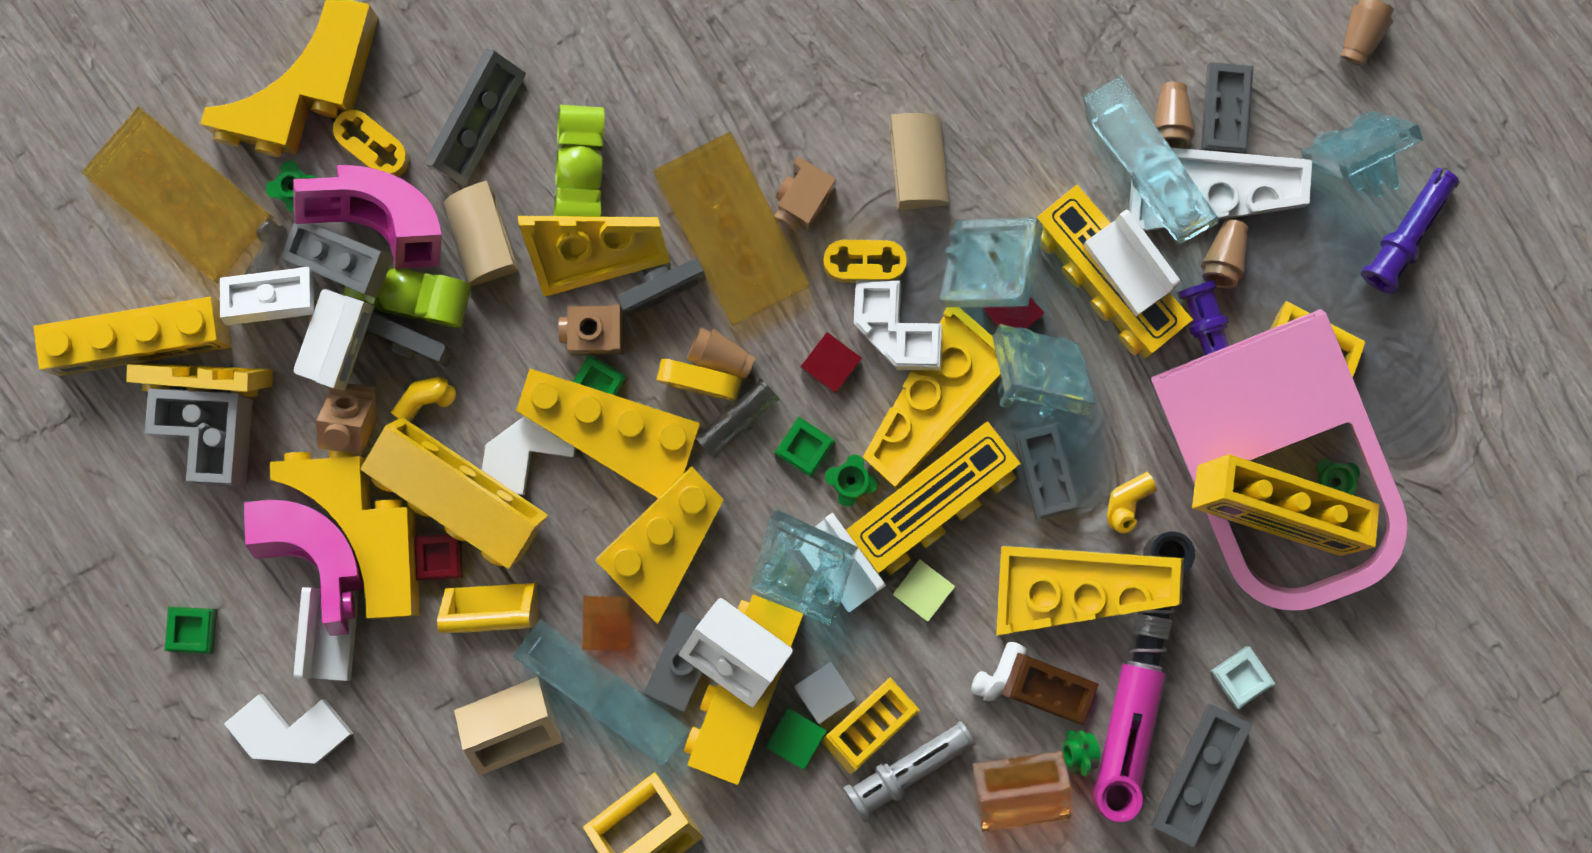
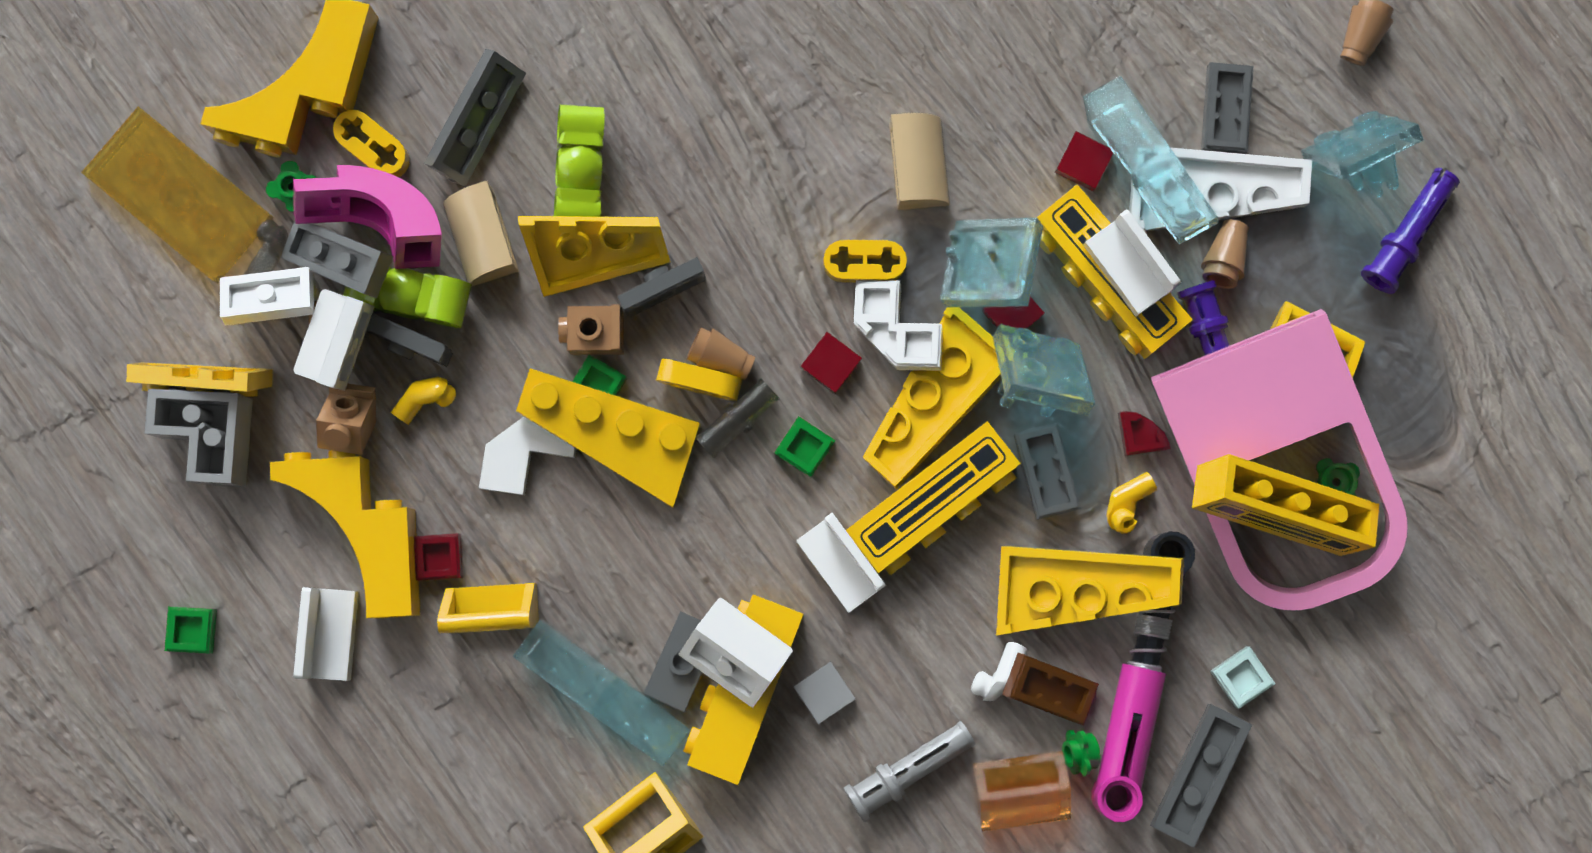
(131, 336): yellow brick -> none
(269, 737): white tile -> none
(299, 531): arch -> none
(453, 493): yellow brick -> none
(507, 726): tan brick -> none
(607, 623): clear orange panel -> none
(661, 543): yellow wing -> none
(731, 228): clear yellow tile -> none
(795, 738): green tile -> none
(803, 196): medium nougat brick -> none
(803, 567): clear light blue plate -> none
(838, 479): green plate -> none
(841, 750): yellow slope -> none
(923, 590): yellowish green tile -> none
(1084, 161): none -> dark red tile
(1141, 434): none -> dark red tile
(1174, 115): medium nougat cone -> none

